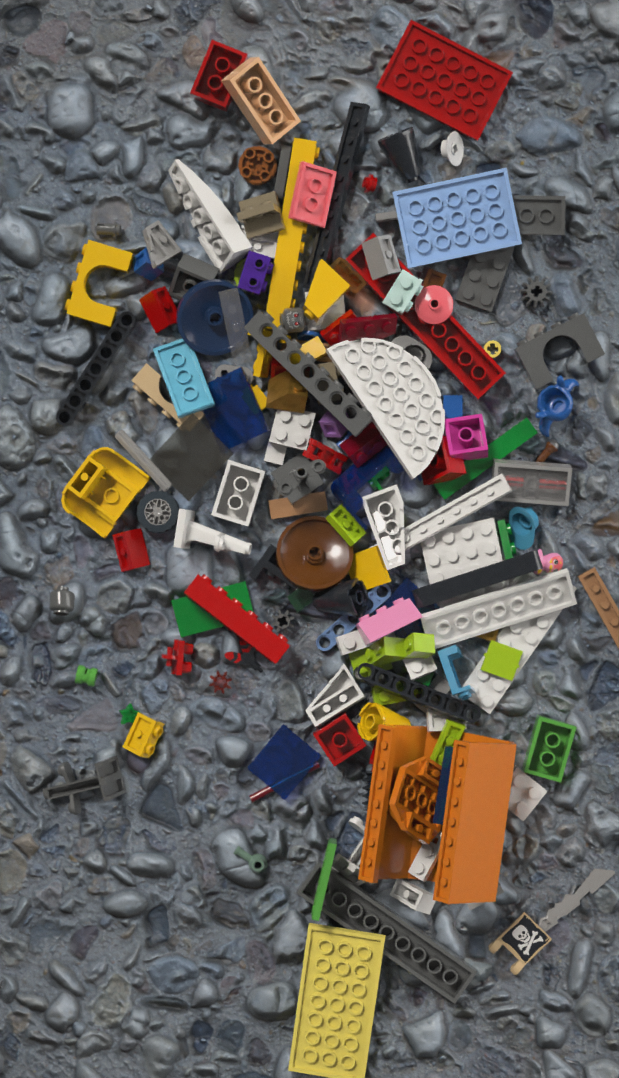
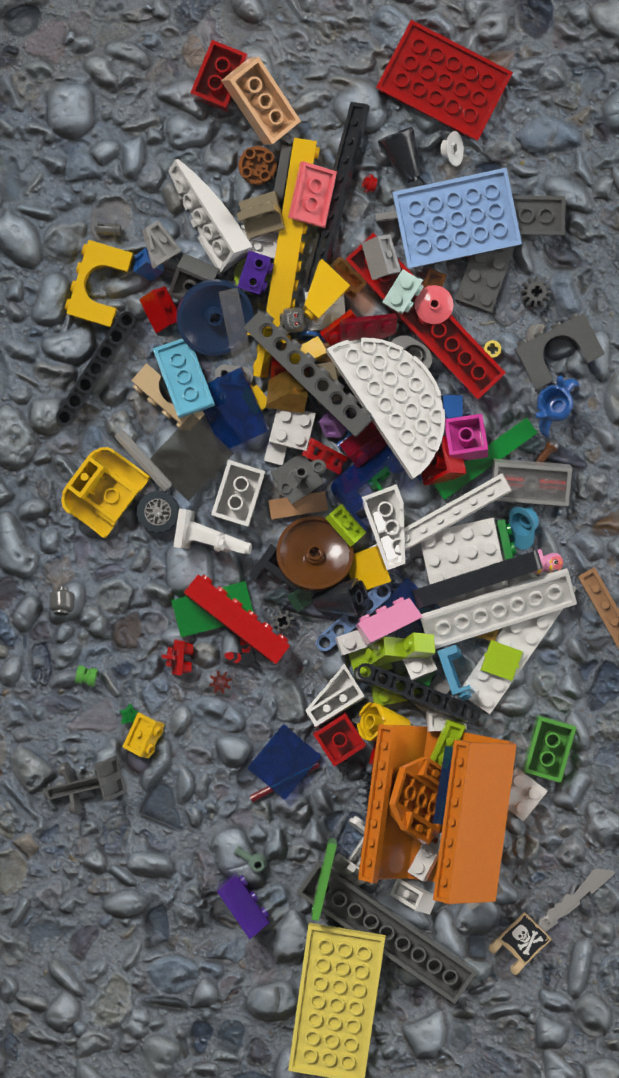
(131, 549): red panel -> none
(243, 904): none -> dark purple slope

